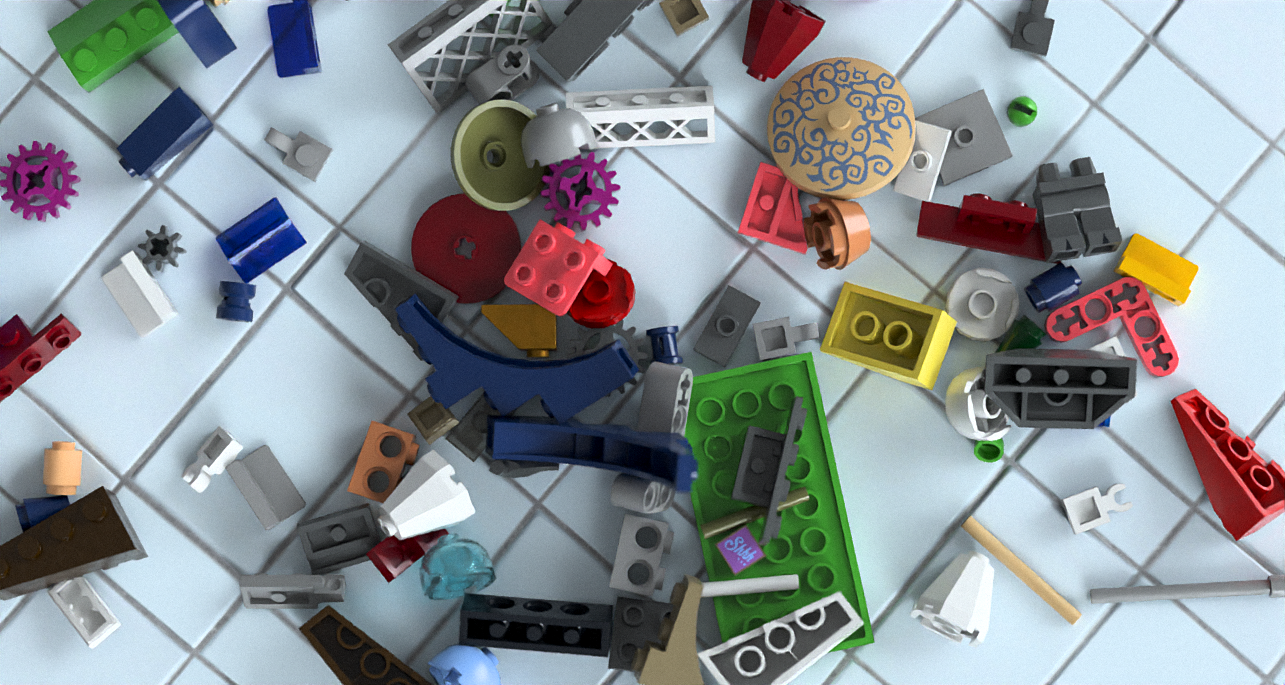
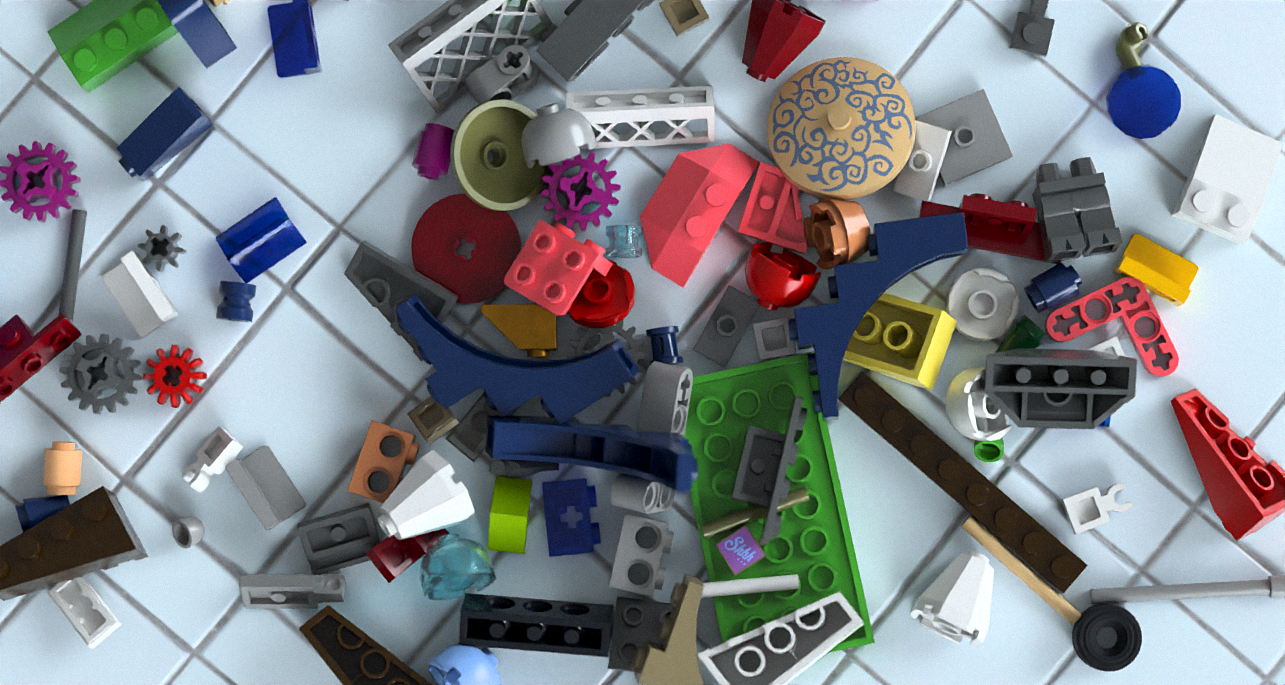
(72, 263): none -> dark grey bar
(107, 359): none -> dark grey gear
(187, 379): none -> red gear
(188, 531): none -> light grey hinge
(303, 155): light grey plate -> none
(433, 151): none -> magenta brick
(509, 514): none -> lime slope
(562, 538): none -> clear blue brick
(623, 241): none -> clear light blue wheel
(692, 207): none -> coral wedge
(779, 277): none -> red cylinder
(900, 250): none -> dark blue arch
(962, 482): none -> dark brown plate
(1020, 118): bright green hinge -> none
(1128, 637): none -> black tyre
(1130, 43): none -> olive arm
(1143, 101): none -> clear blue tile
(1228, 180): none -> white slope

